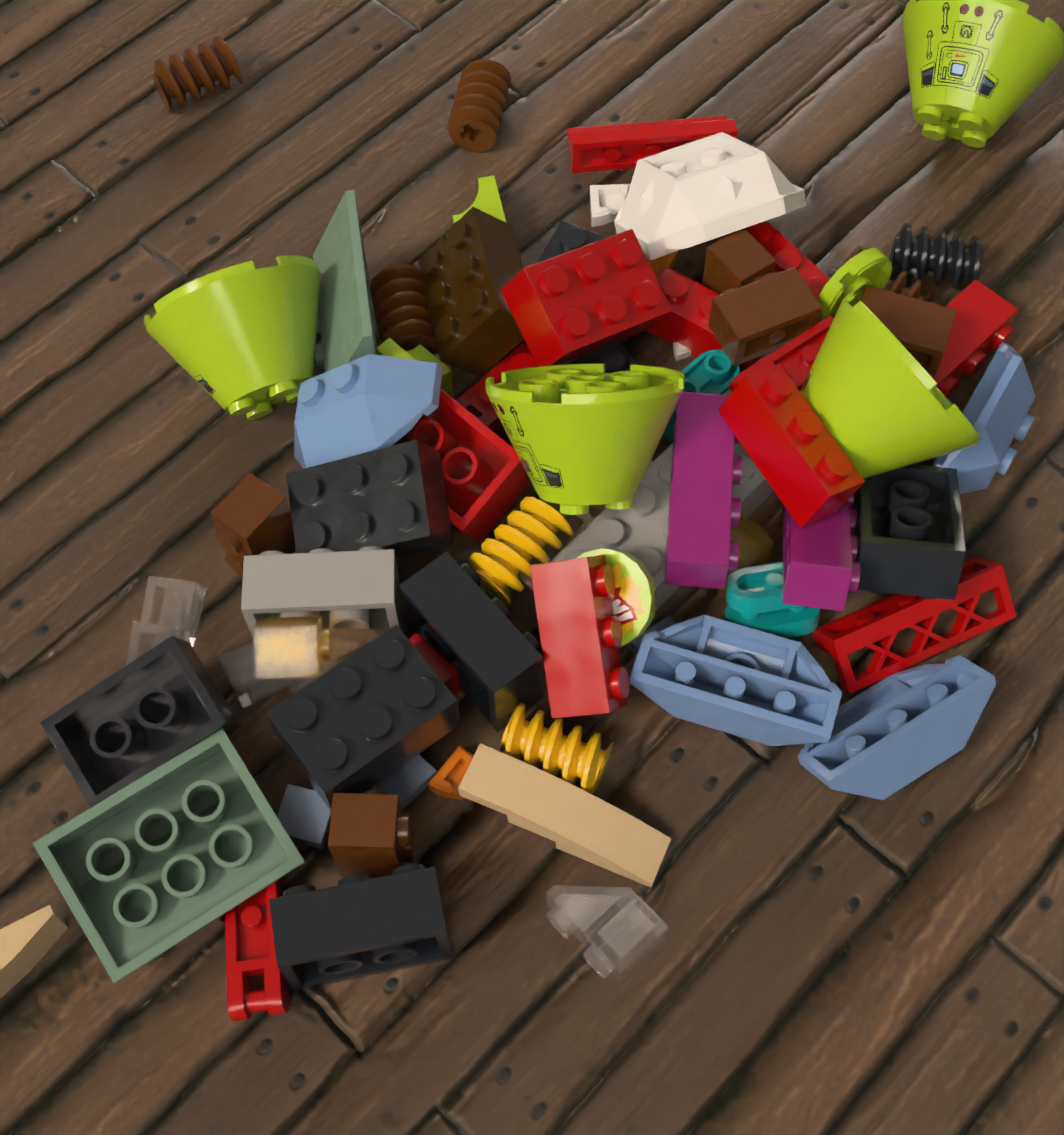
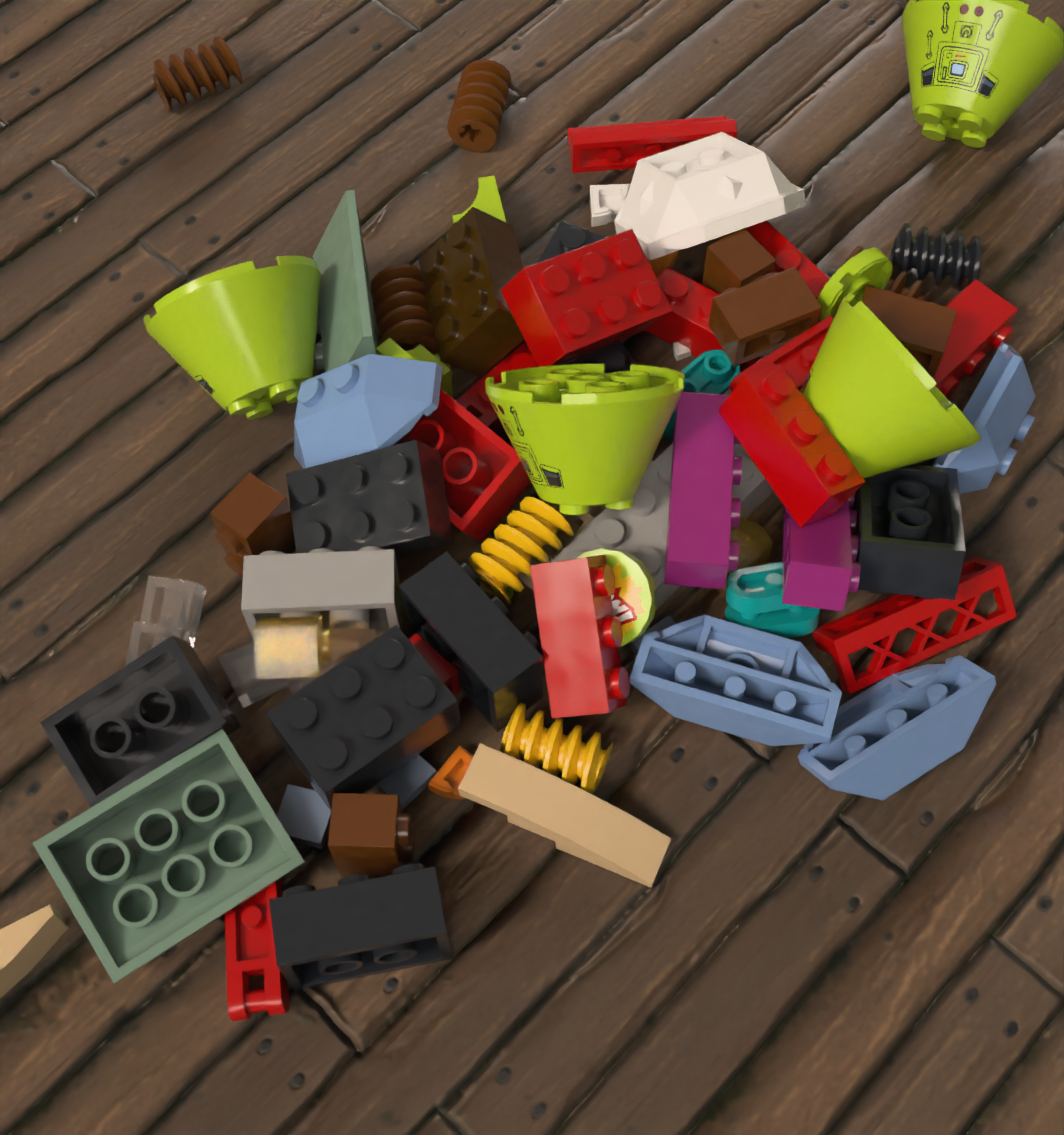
(609, 923): clear slope -> none

